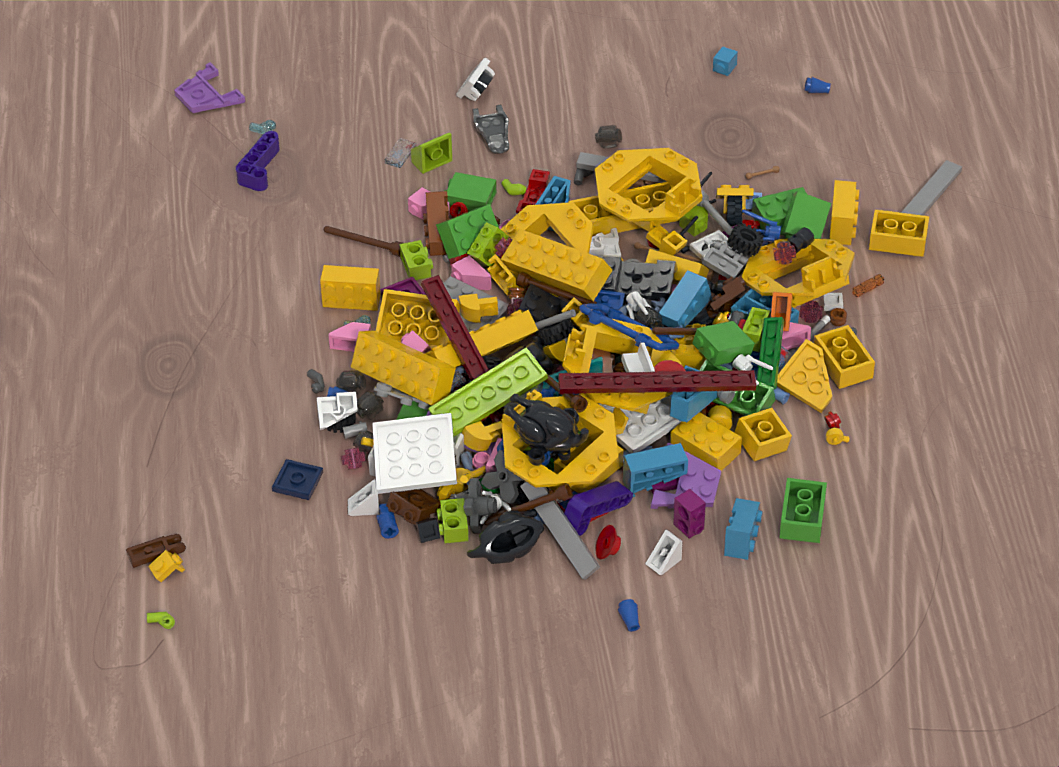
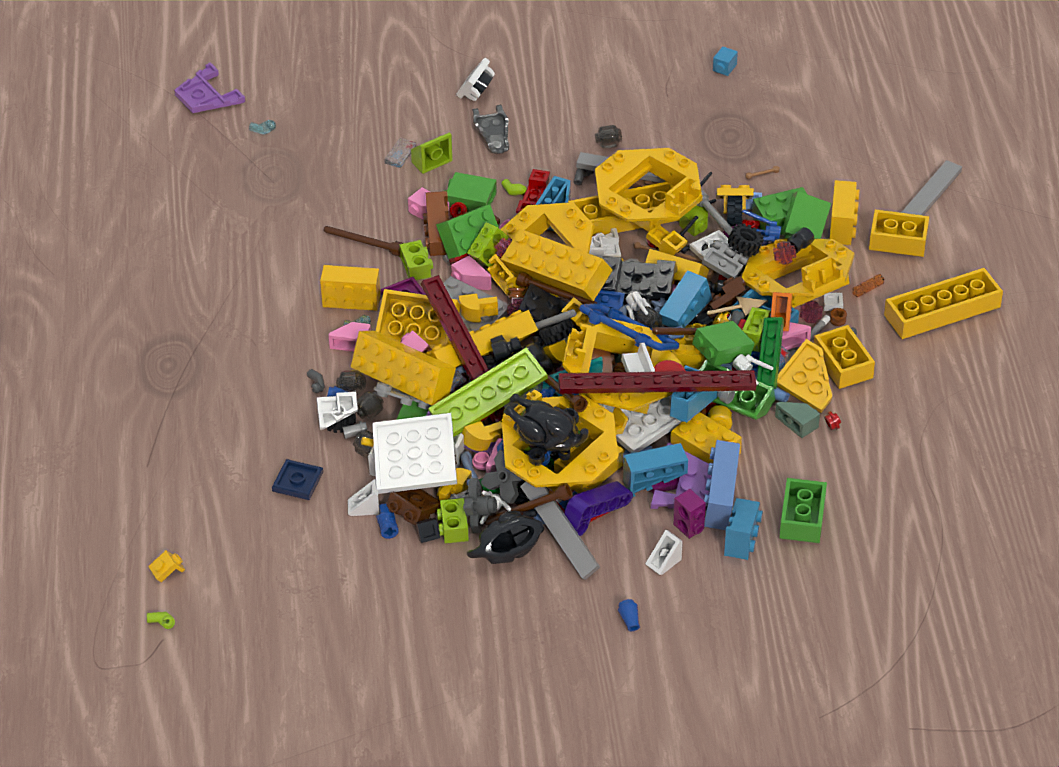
(152, 549): reddish brown hinge -> none
(251, 169): dark purple beam -> none
(353, 458): clear pink gear -> none
(473, 474): yellow bar -> none
(503, 349): none -> black piece
(607, 542): red piece -> none
(721, 484): none -> medium blue wedge
(744, 303): none -> tan piece
(763, 434): yellow brick -> none
(798, 417): none -> sand green slope
(815, 85): blue cone -> none
(835, 436): yellow piece -> none
(943, 303): none -> yellow brick

